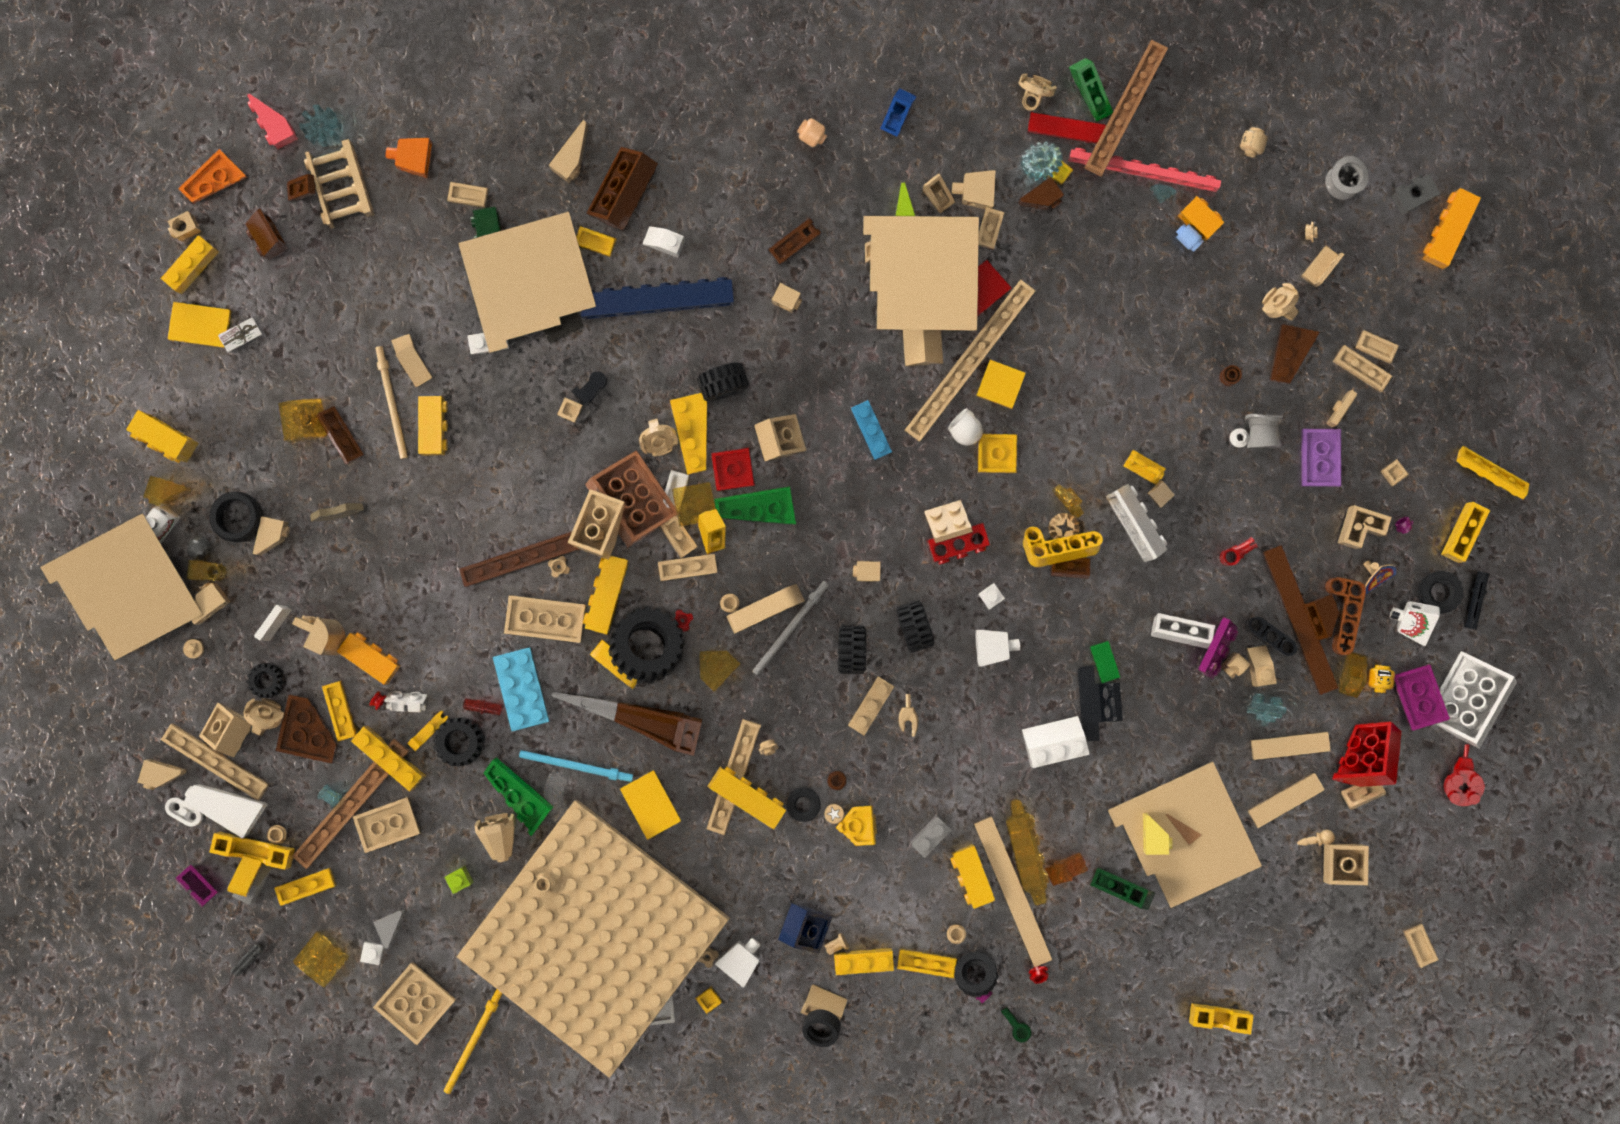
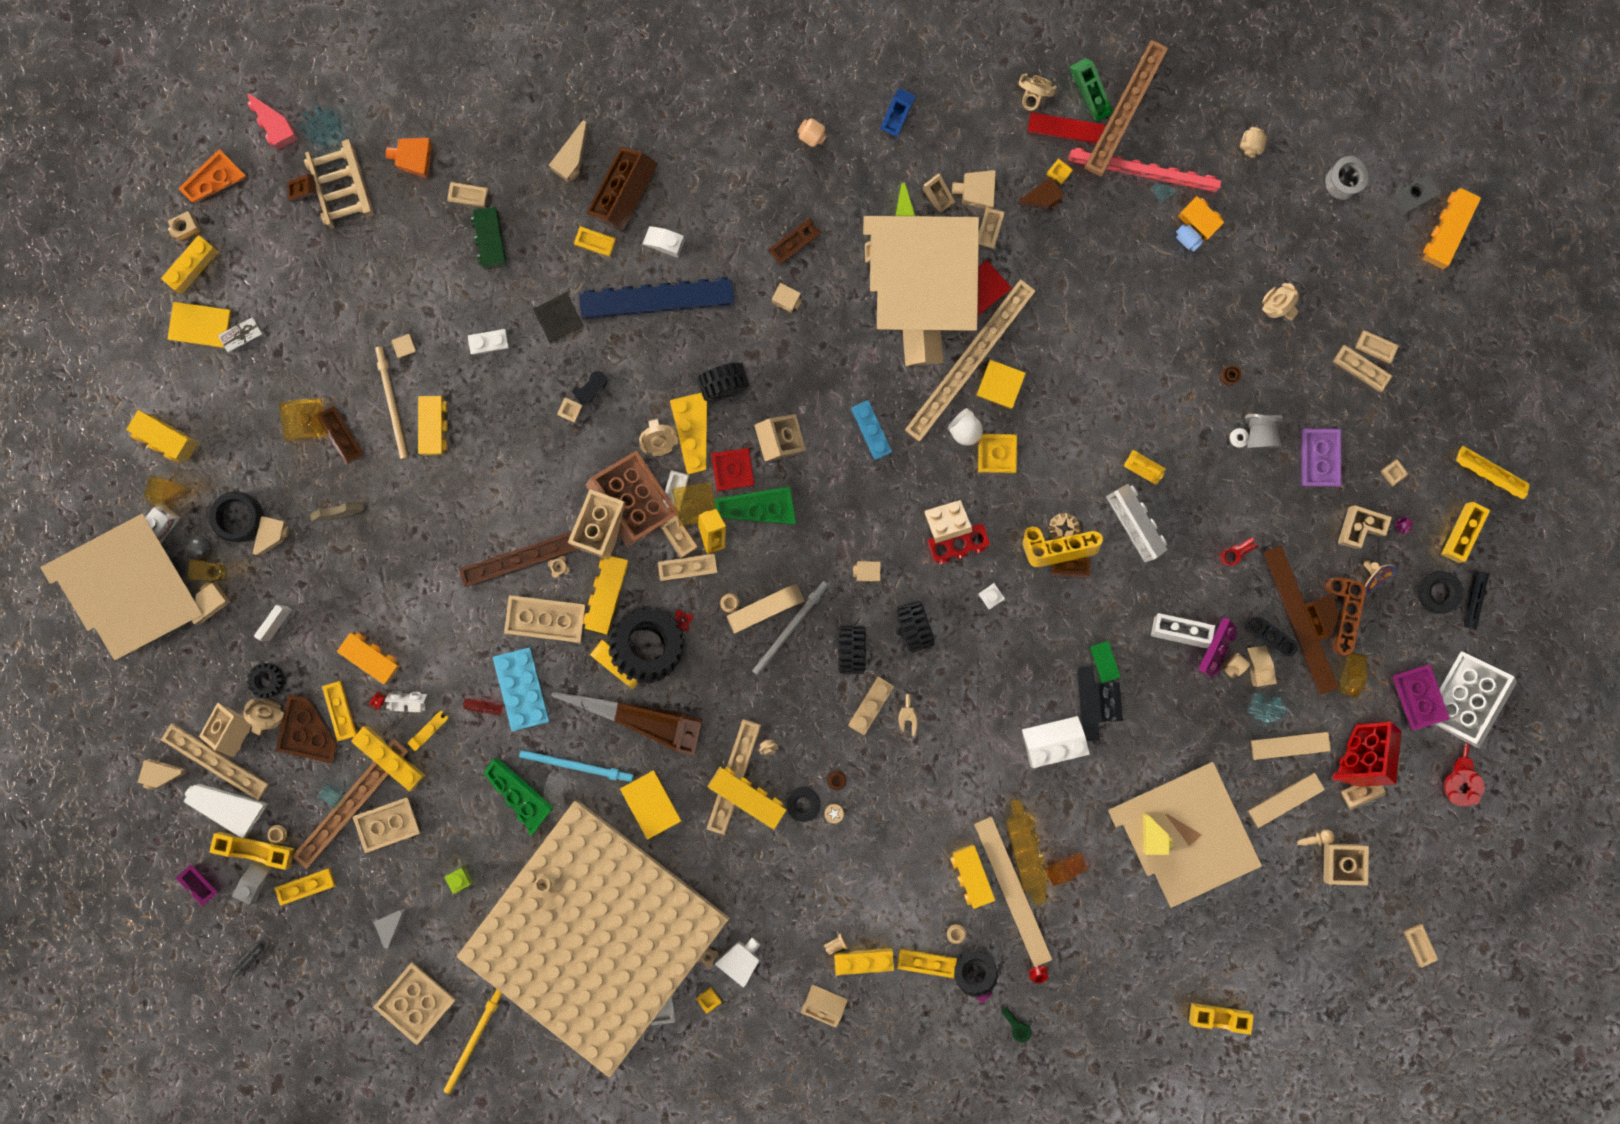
(184, 812): white plate -> none
(193, 648): tan tile -> none
(244, 876): yellow tile -> none
(265, 235): reddish brown slope -> none
(320, 959): clear yellow slope -> none
(324, 635): tan brick -> none
(372, 953): white plate -> none
(414, 366): tan tile -> none
(442, 742): black tyre -> none
(497, 835): tan cone -> none
(526, 278): tan sticker -> none
(716, 667): clear yellow plate -> none
(805, 928): dark blue slope -> none
(823, 1017): black tyre -> none
(859, 826): yellow plate -> none
(930, 836): light grey brick -> none
(994, 646): white torso -> none
(1041, 160): clear light blue gear -> none
(1069, 500): clear yellow plate -> none
(1123, 889): dark green slope -> none
(1160, 494): tan tile -> none
(1291, 351): reddish brown wing -> none
(1311, 232): tan plate -> none
(1321, 266): tan panel -> none
(1341, 408): tan plate -> none
(1381, 678): yellow head -> none
(1416, 620): white torso -> none

